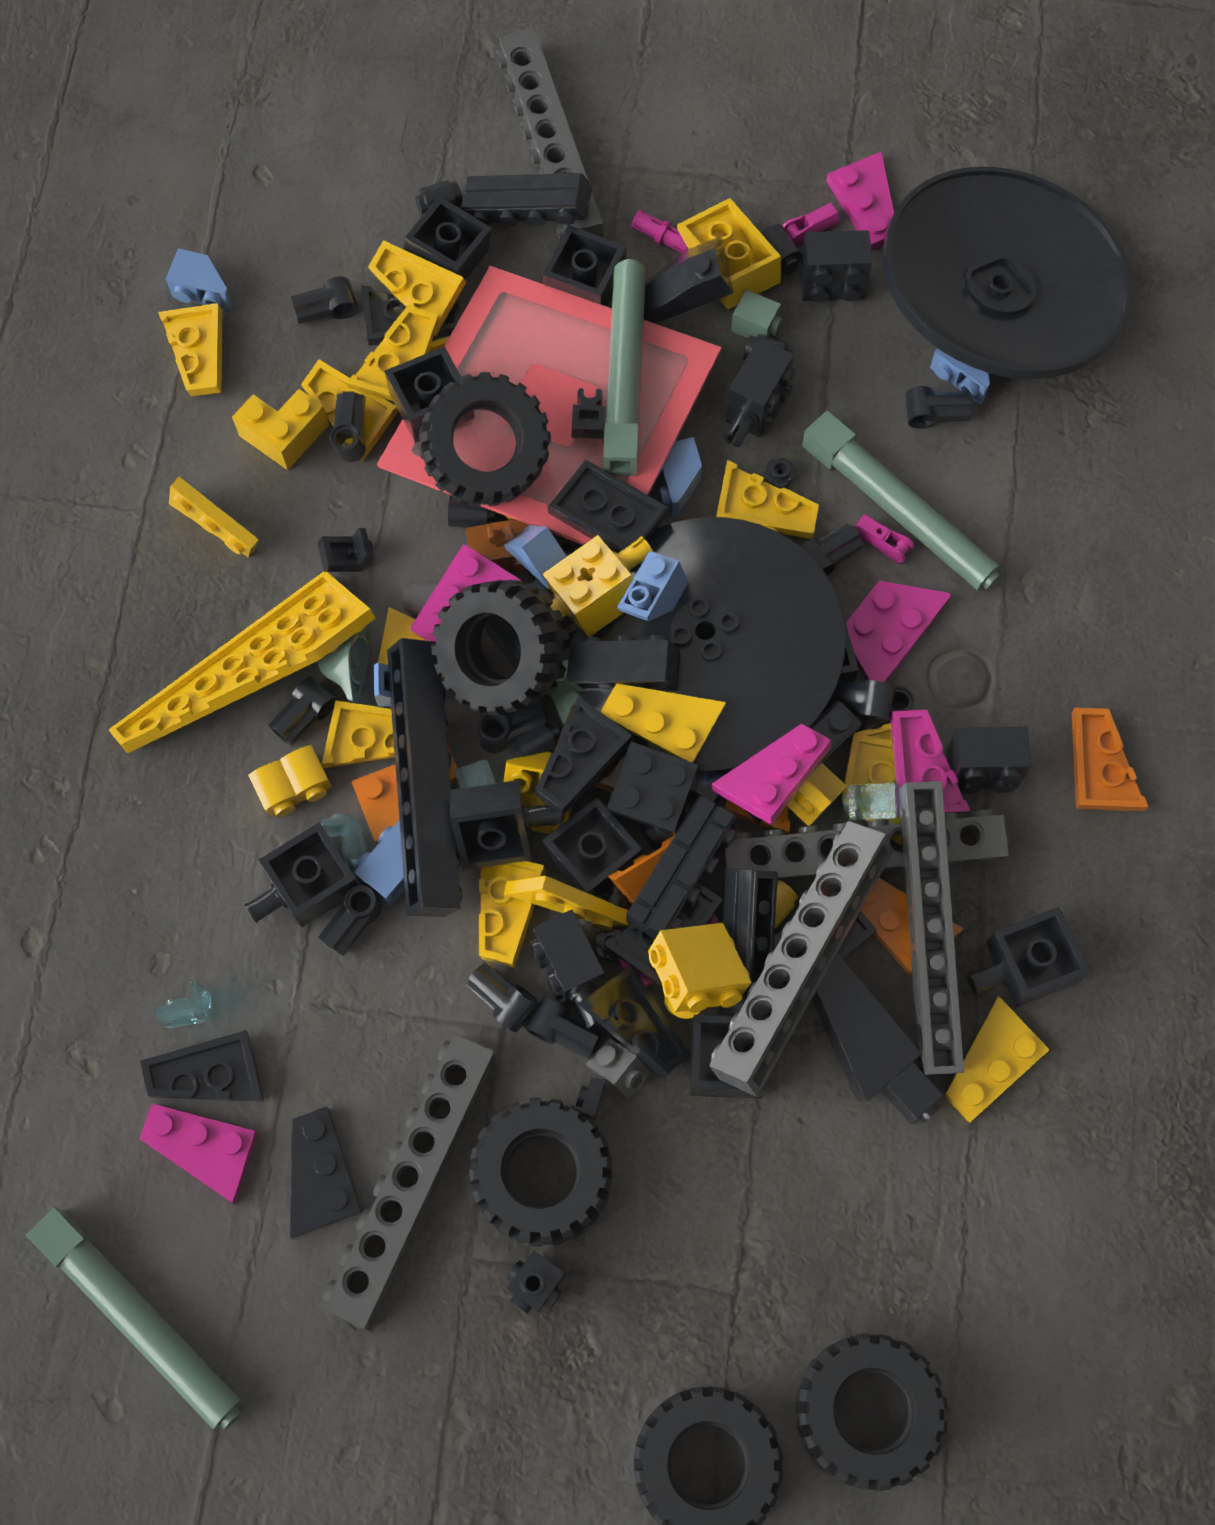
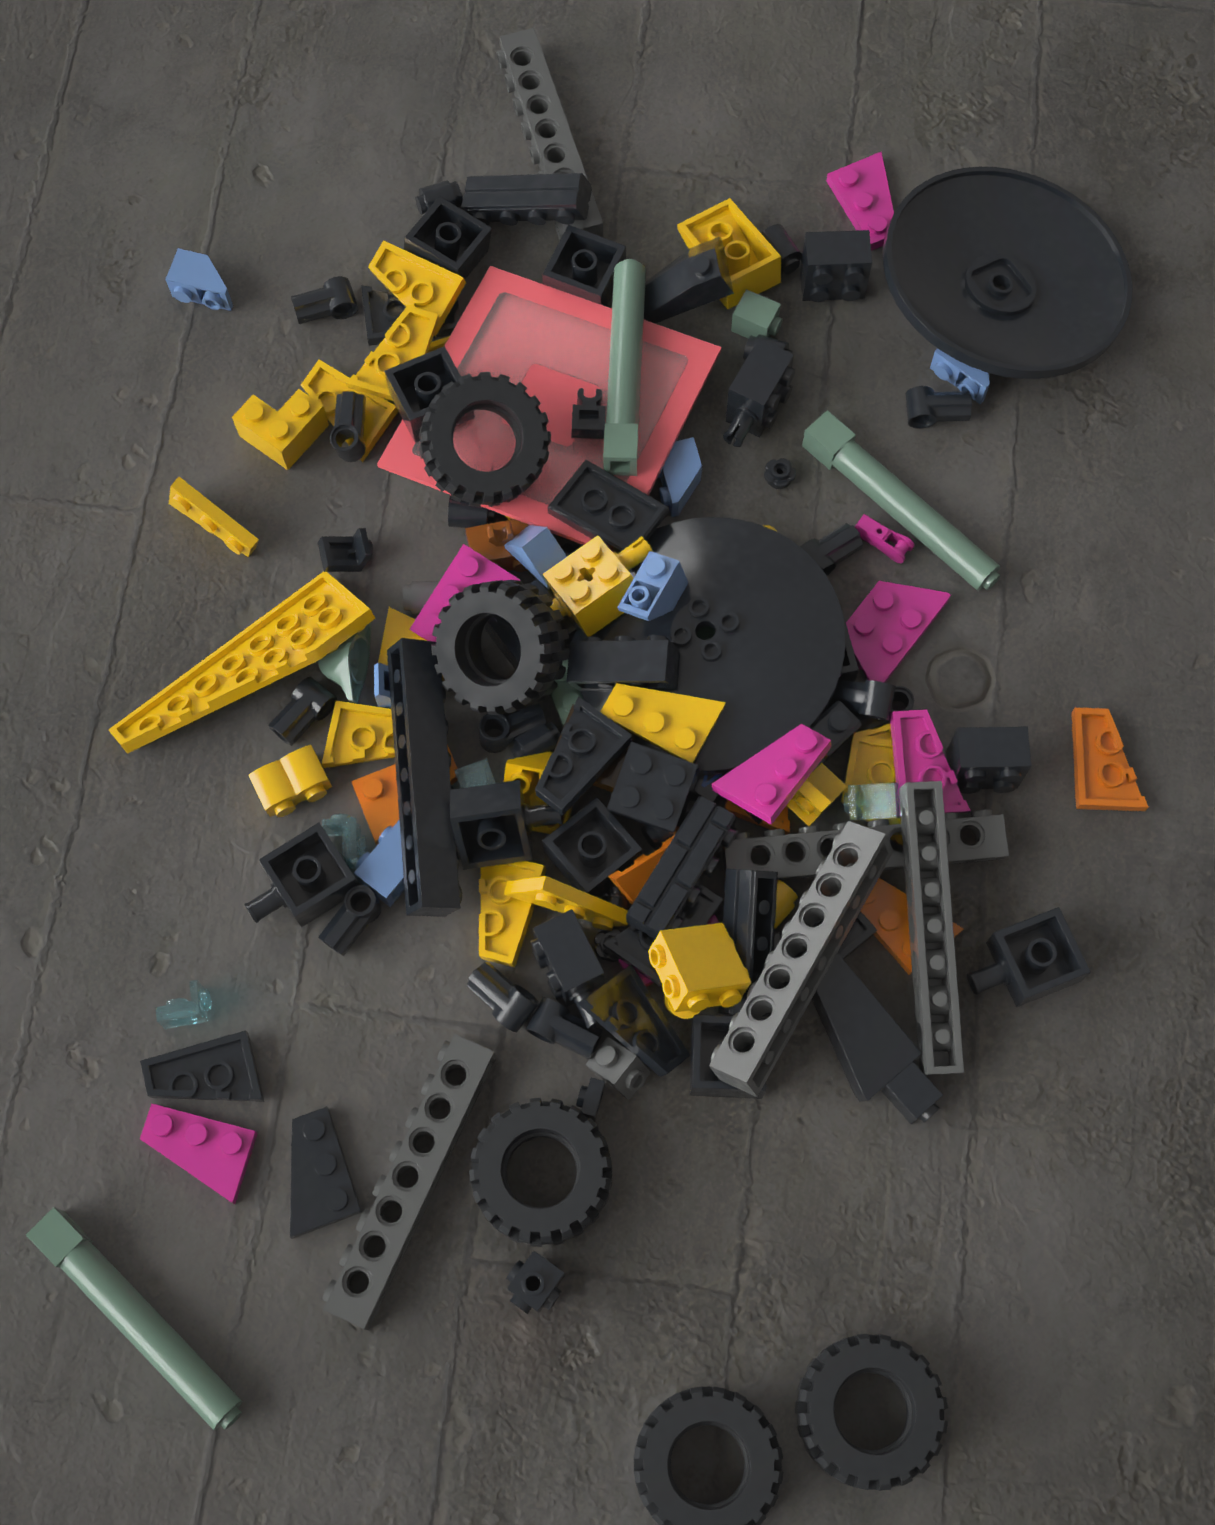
(197, 345): yellow wing -> none
(659, 230): dark pink pin -> none
(756, 501): yellow wing -> none
(812, 222): dark pink bar -> none
(994, 1061): yellow wing -> none

